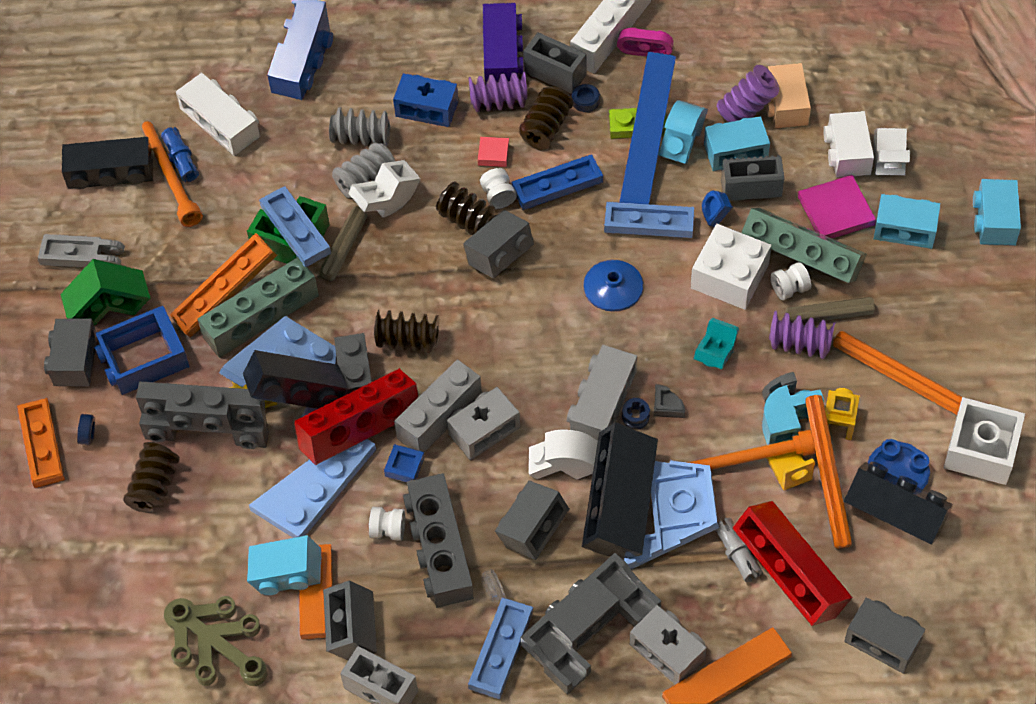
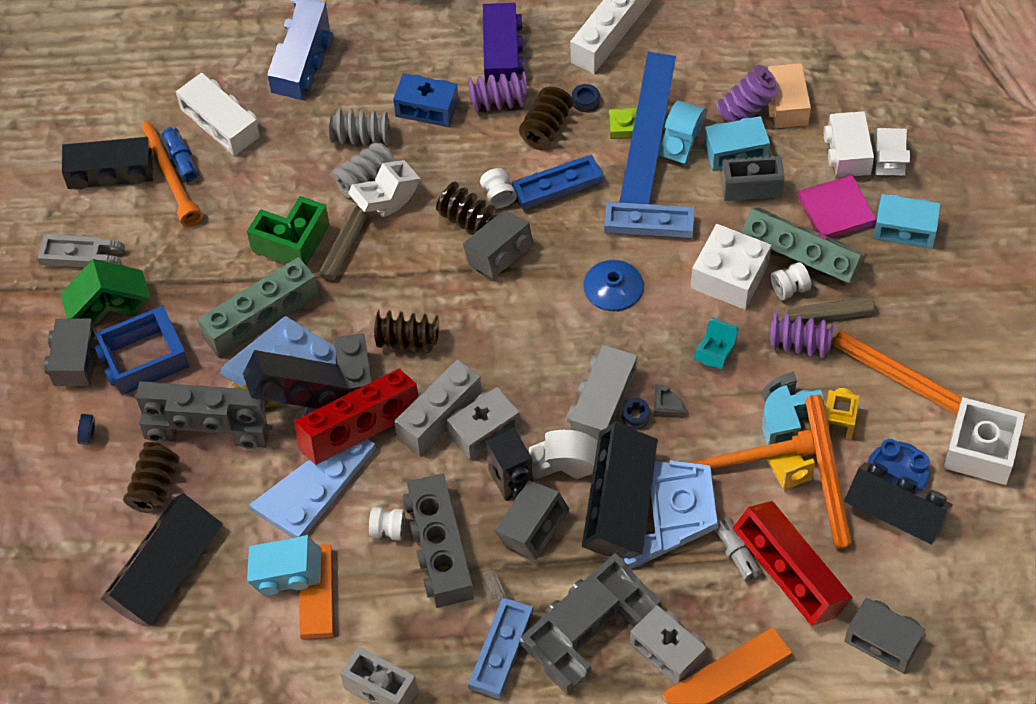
(41, 443): orange tile -> none
(162, 561): none -> black brick
(212, 637): olive plant -> none
(224, 283): orange tile -> none
(295, 226): medium blue plate -> none
(349, 619): dark grey brick -> none
(404, 463): blue plate -> none
(493, 151): coral tile -> none
(509, 463): none -> black brick
(555, 62): dark grey brick -> none
(641, 41): dark pink plate -> none
(715, 207): blue tile -> none
(997, 212): medium azure brick -> none

